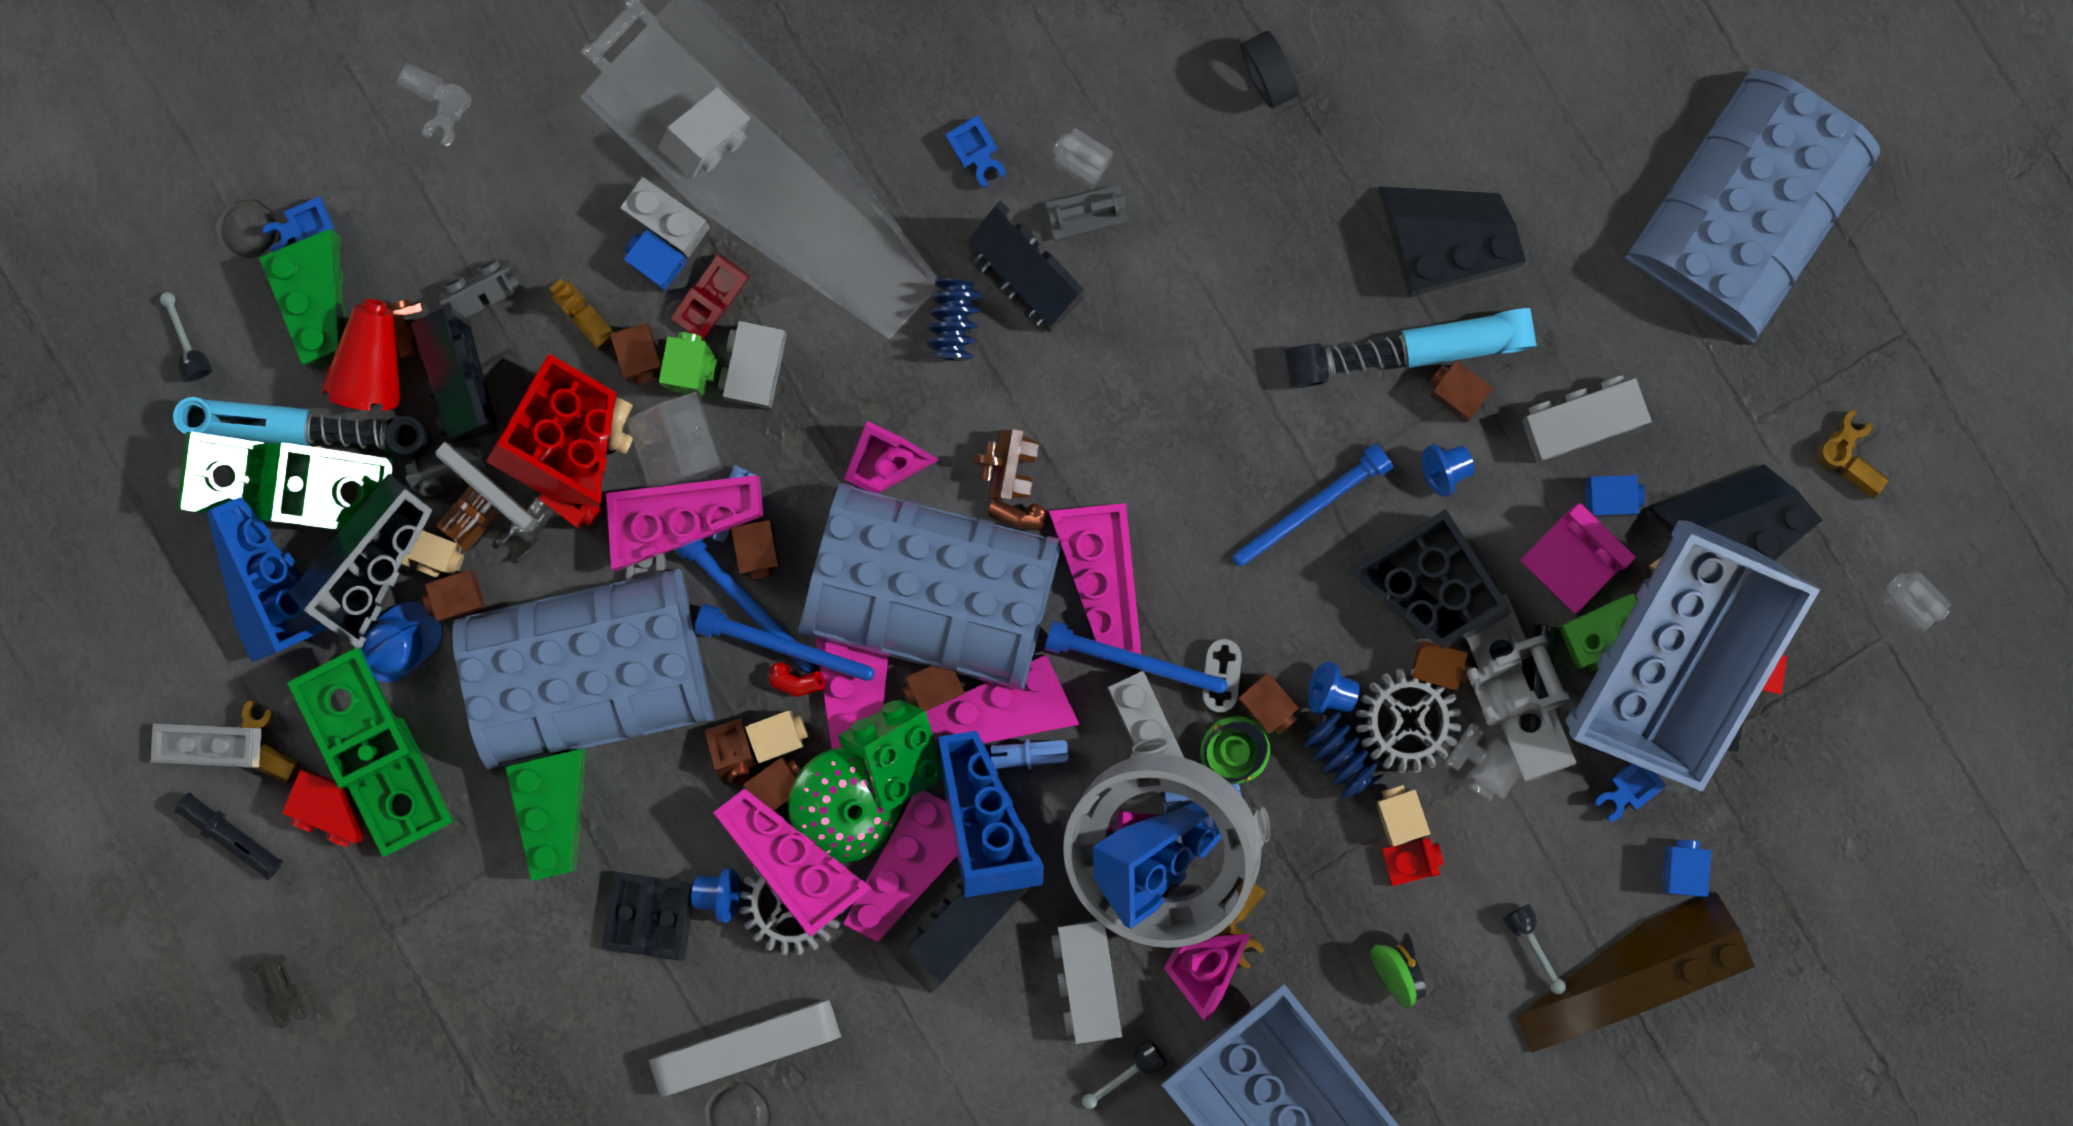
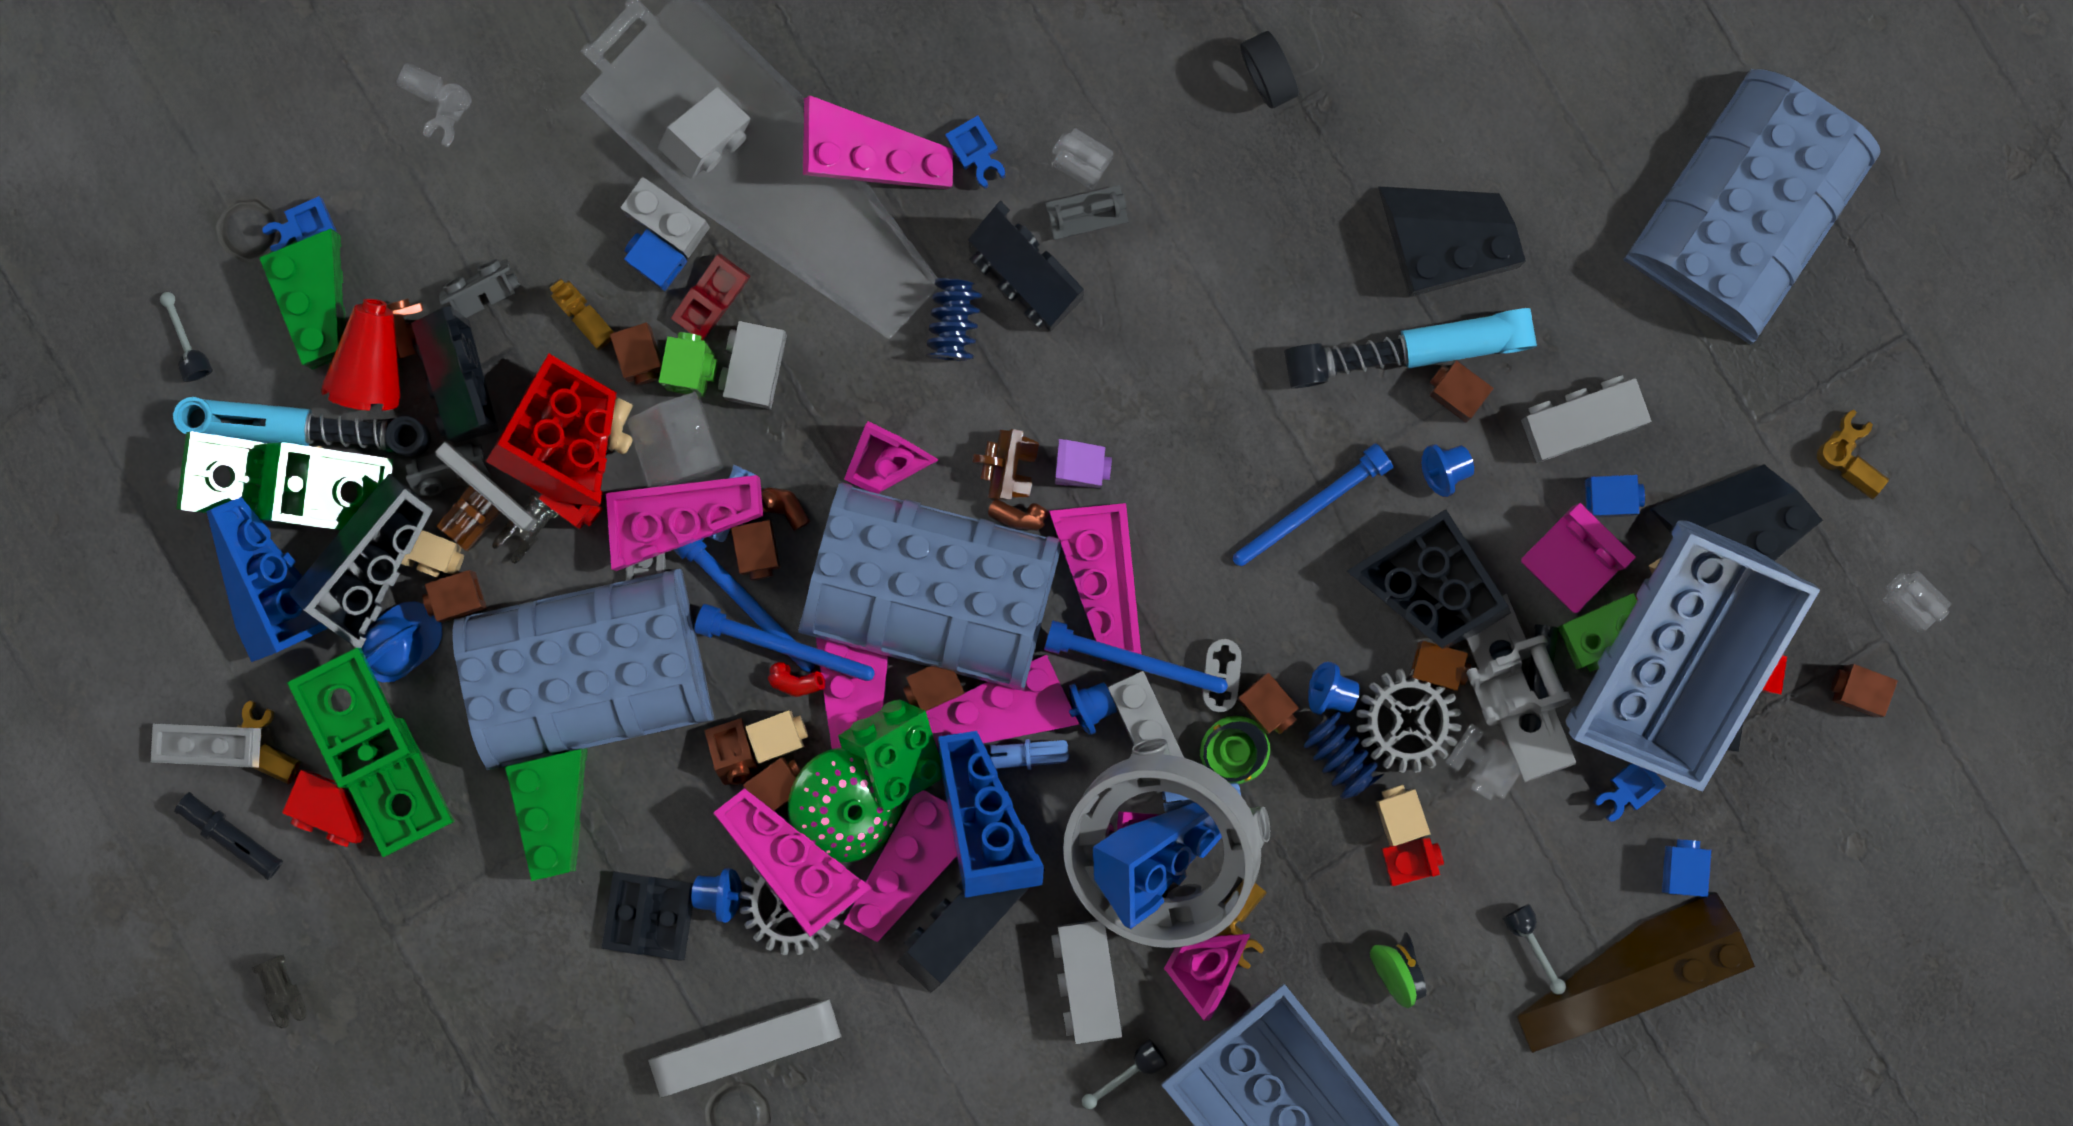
(785, 503): none -> copper arm
(864, 149): none -> dark pink wing
(1082, 464): none -> medium lavender slope
(1091, 705): none -> blue piece
(1863, 690): none -> copper brick

